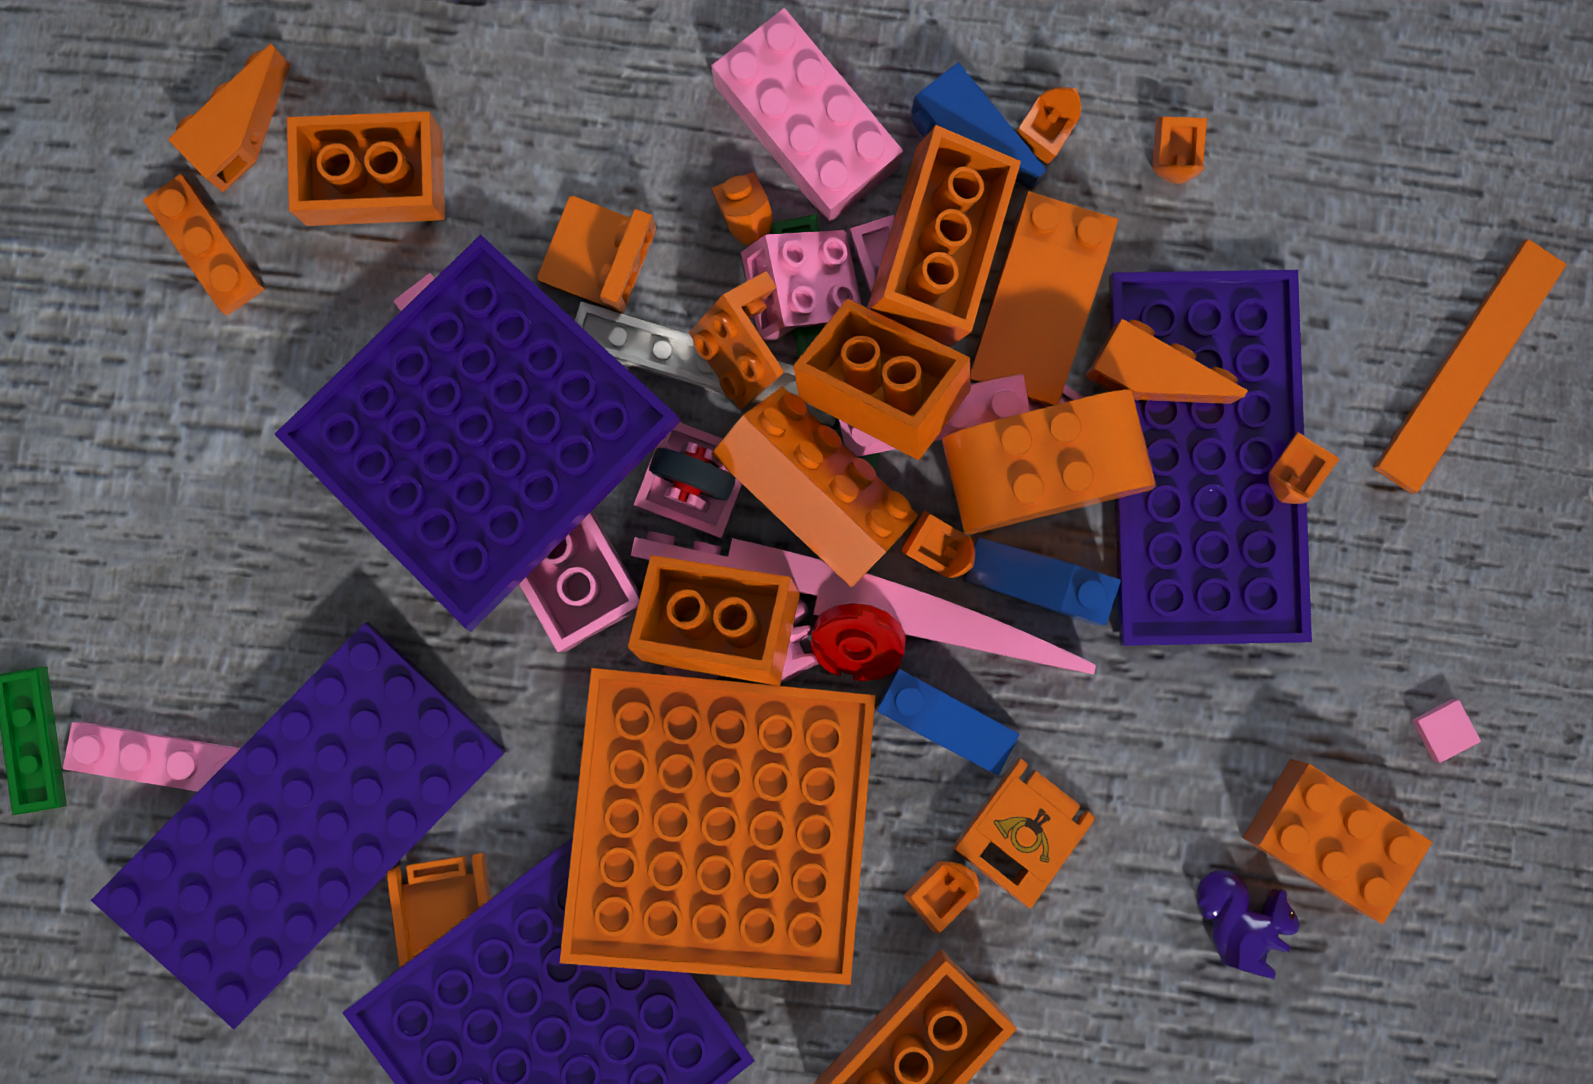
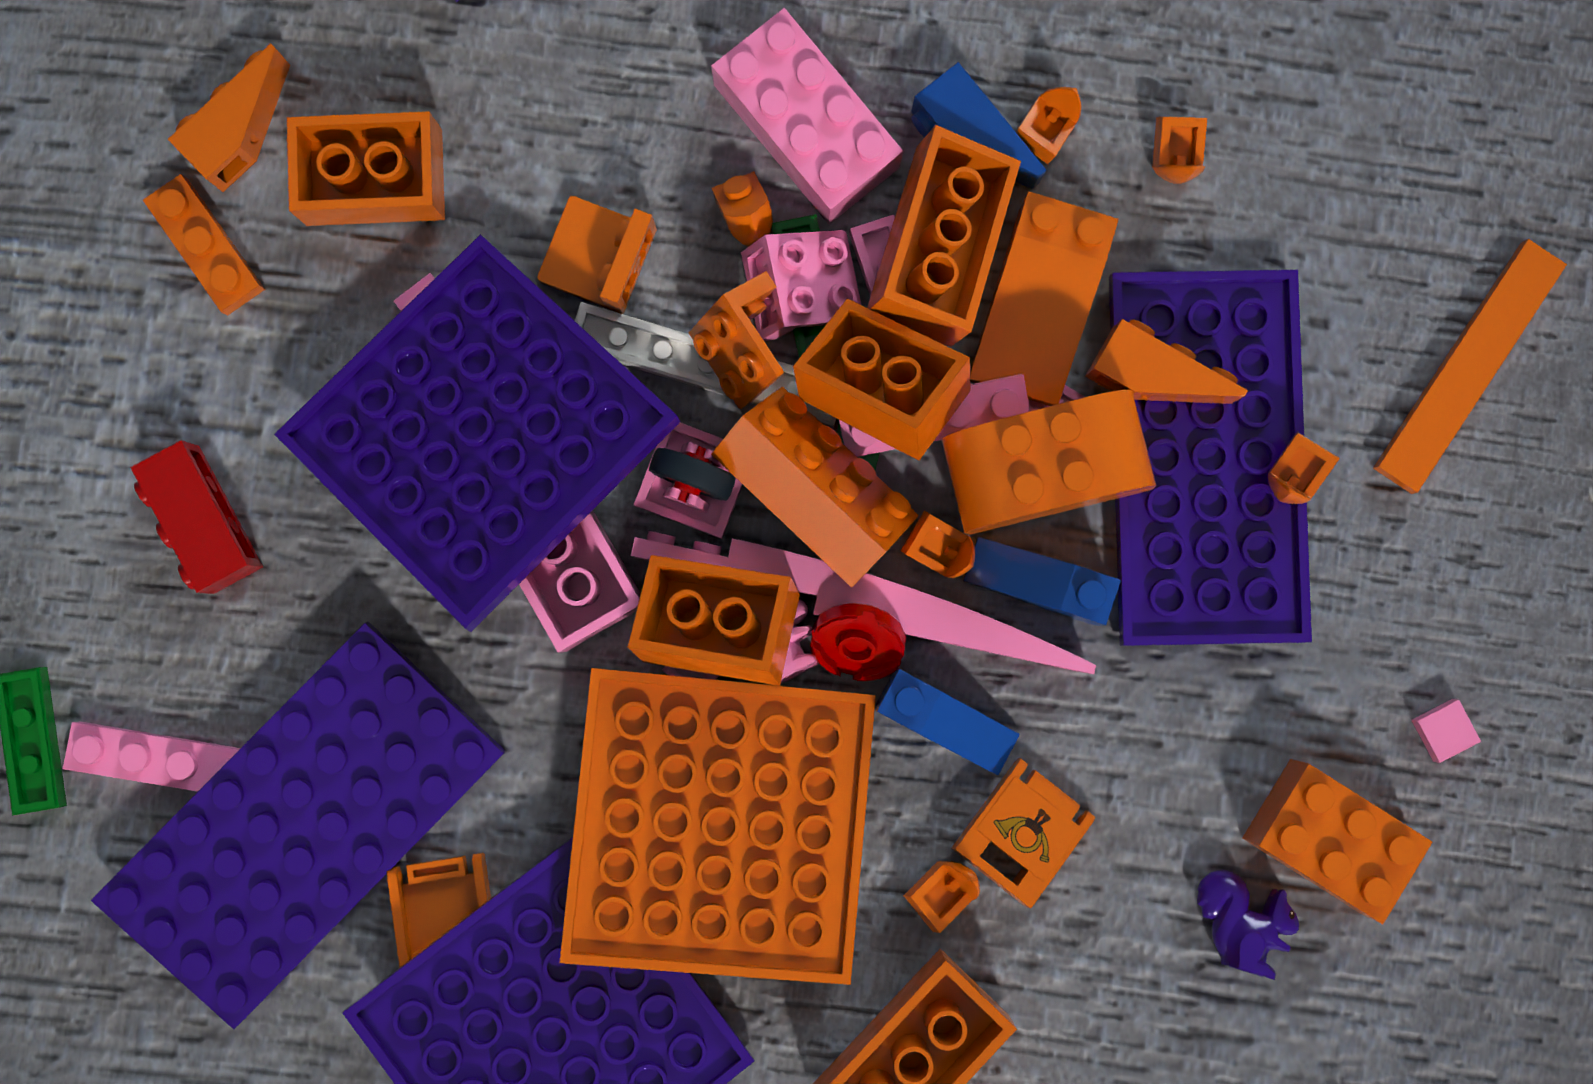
(195, 518): none -> red brick

